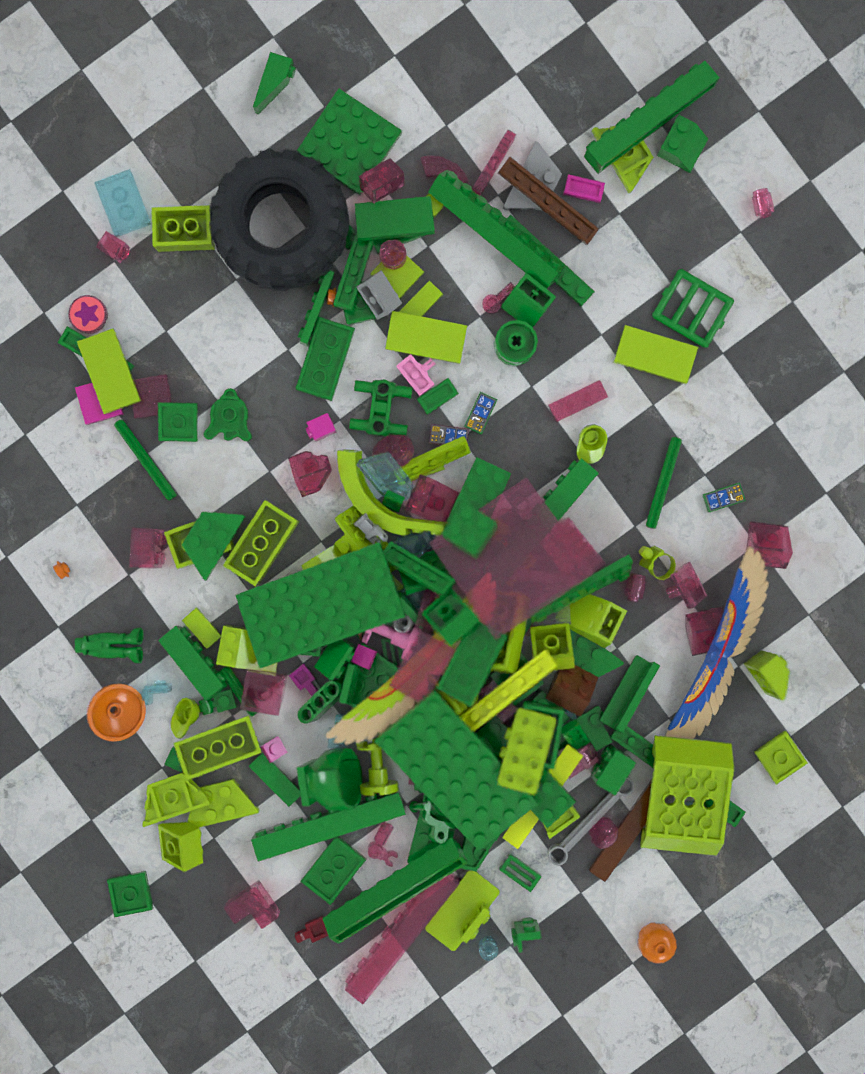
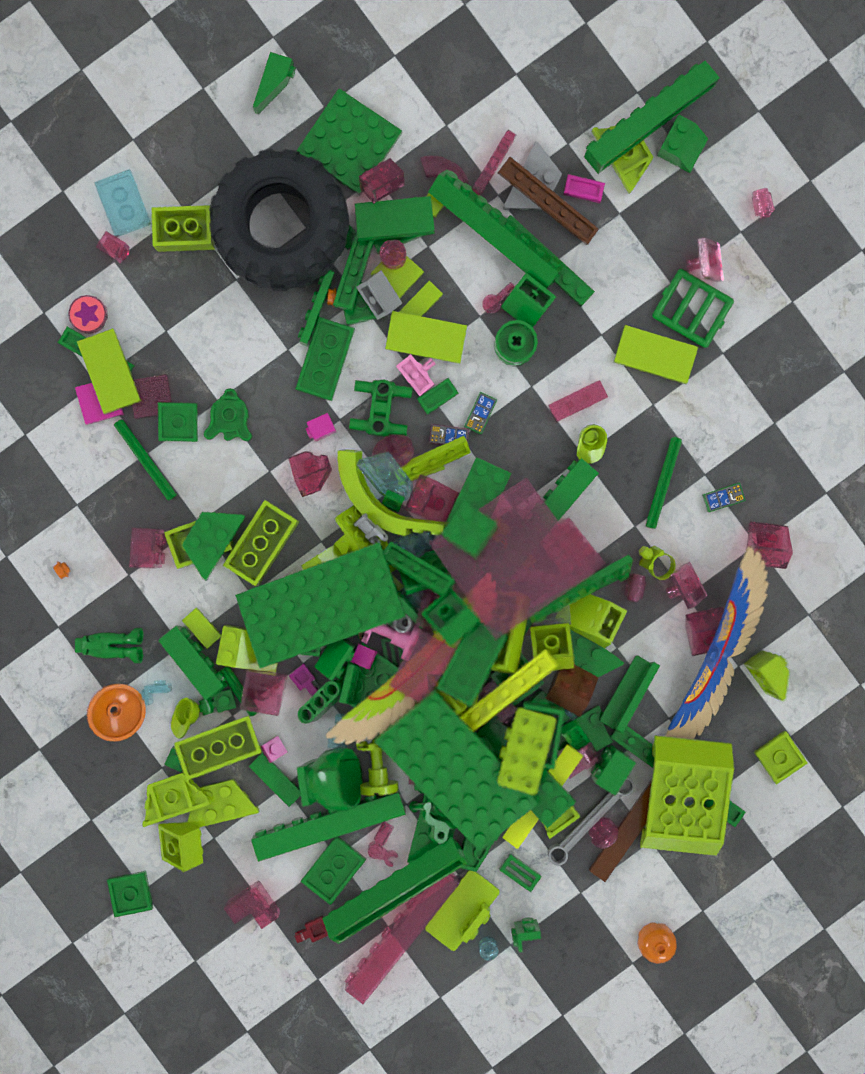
(708, 260): none -> clear pink tile

